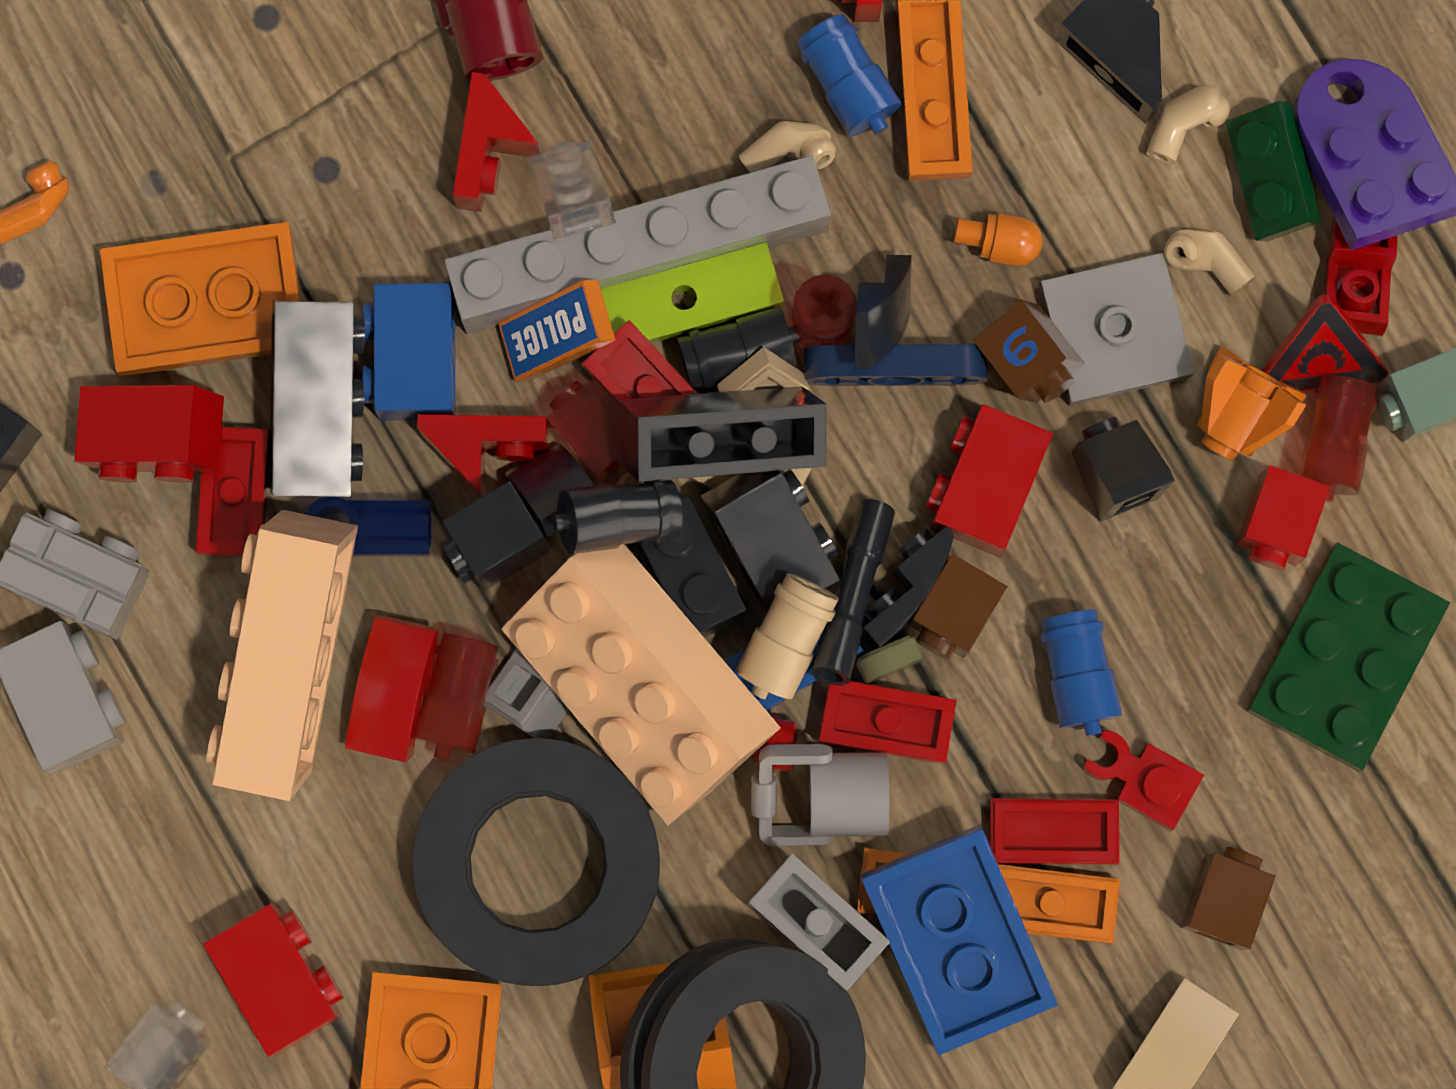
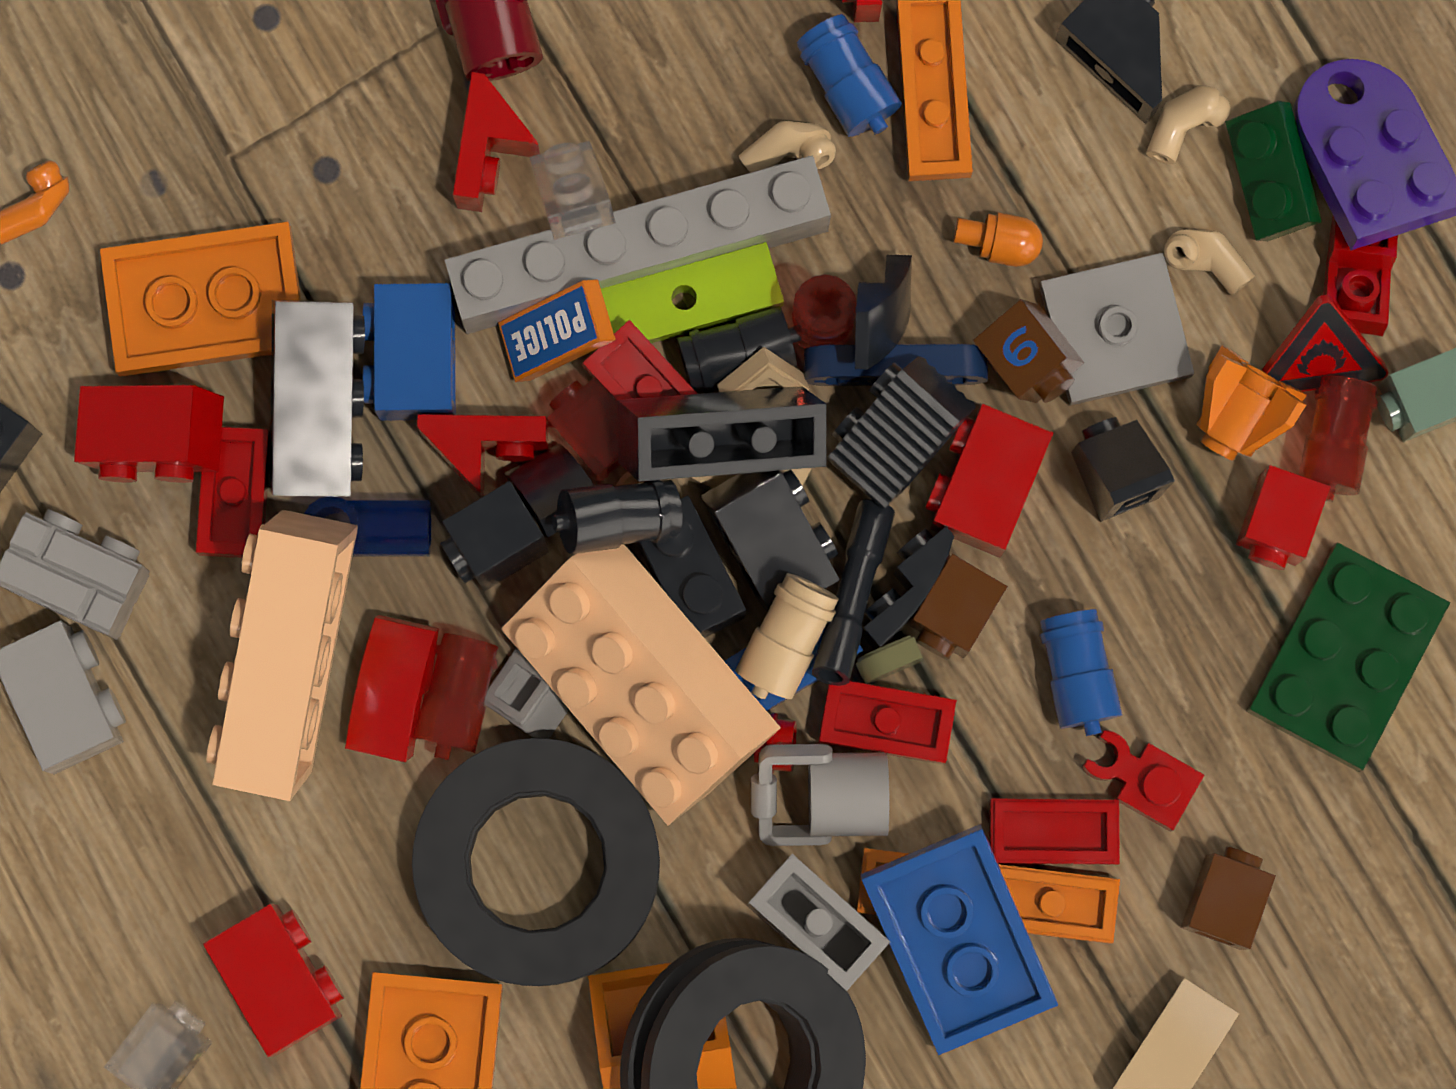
(899, 431): none -> black brick

